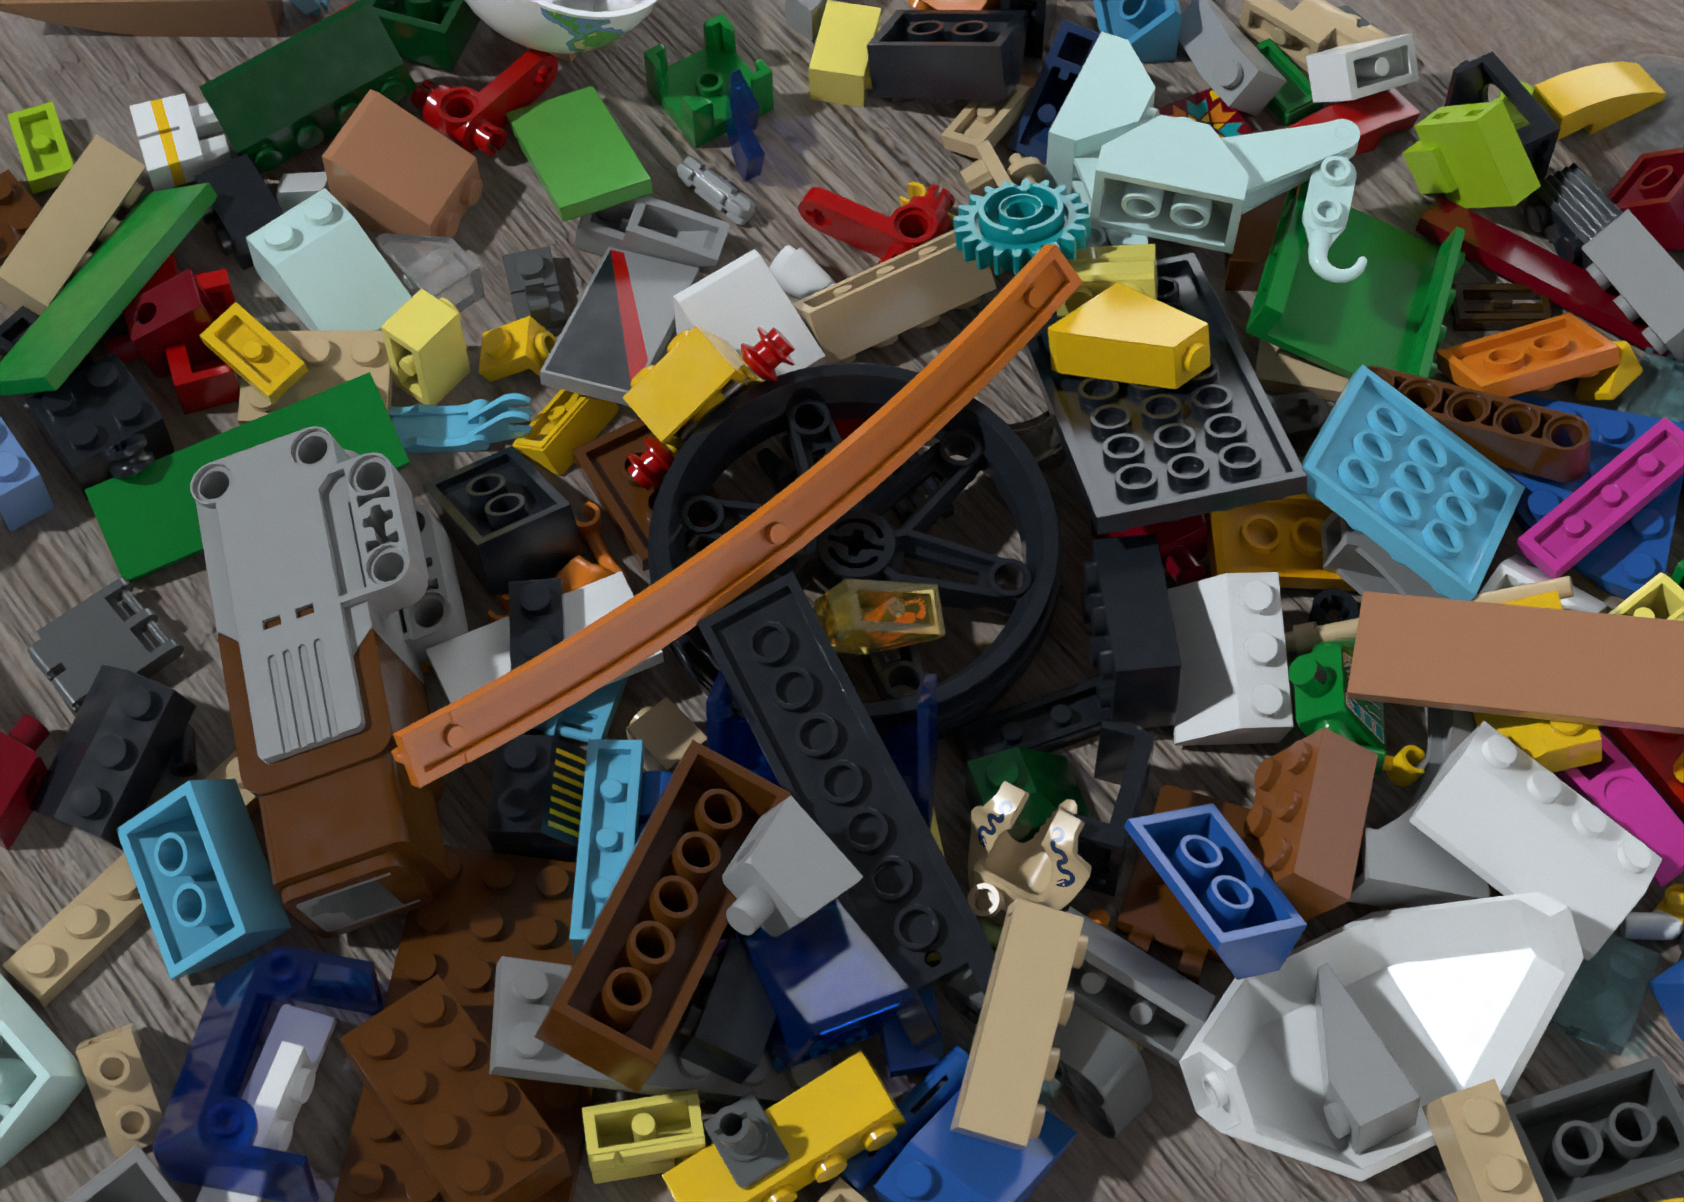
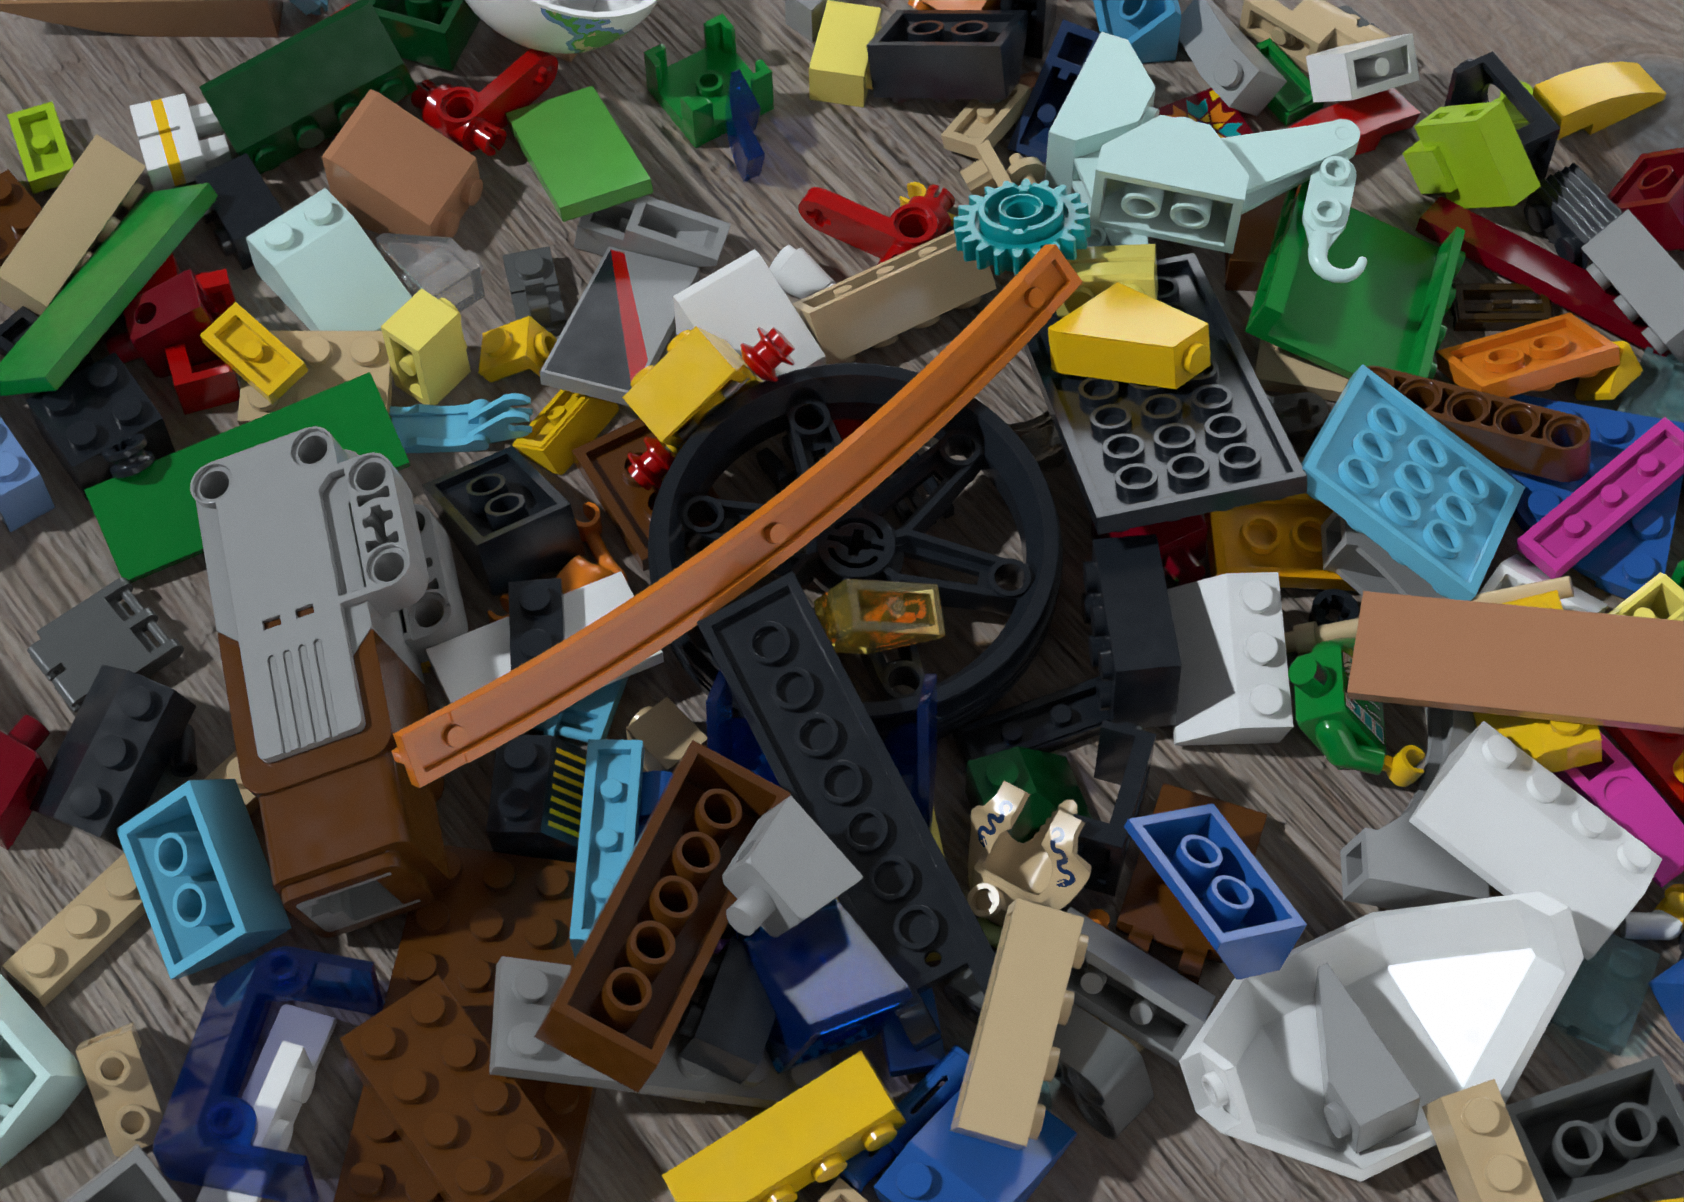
(298, 187): white slope -> none
(642, 1135): light yellow brick -> none
(715, 190): light grey axle -> none
(747, 1141): dark grey bracket -> none
(1312, 819): dark orange brick -> none

